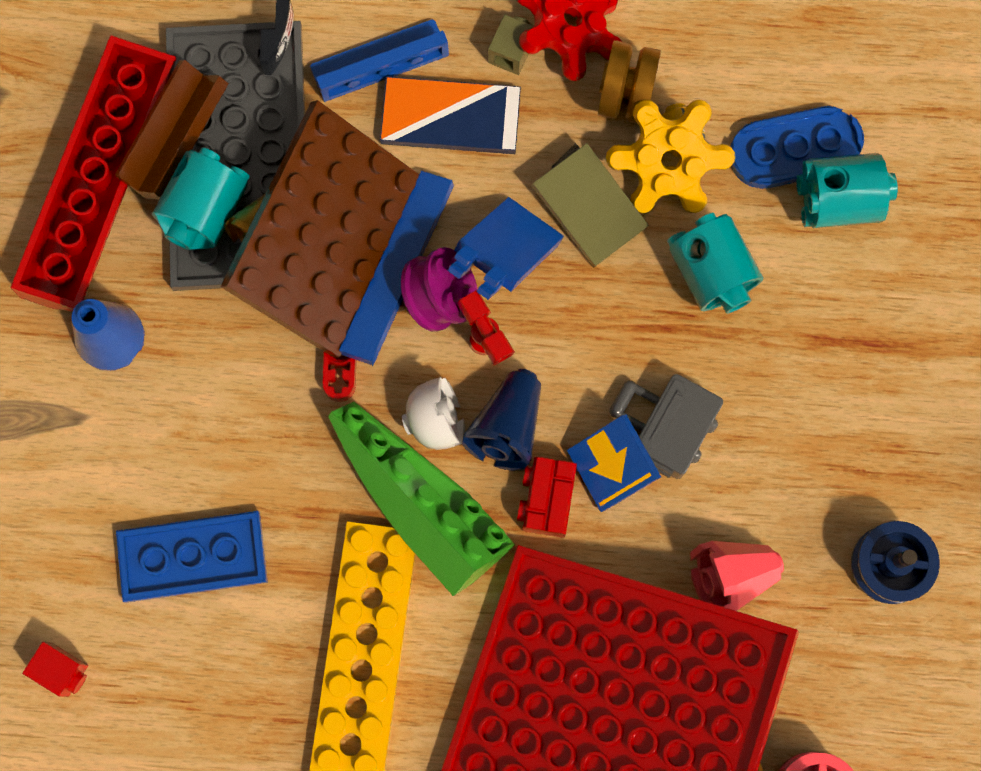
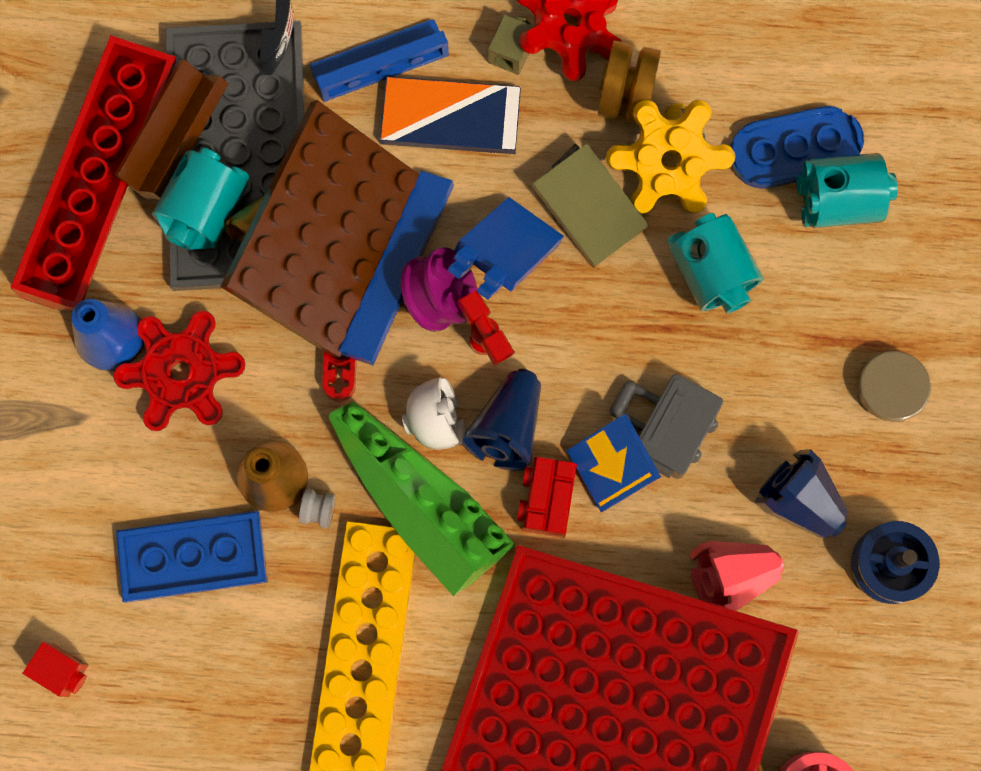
(156, 368): none -> red plate
(278, 486): none -> pearl gold cone
(317, 508): none -> light grey wheel
(804, 496): none -> dark blue cone
(894, 386): none -> dark tan tile

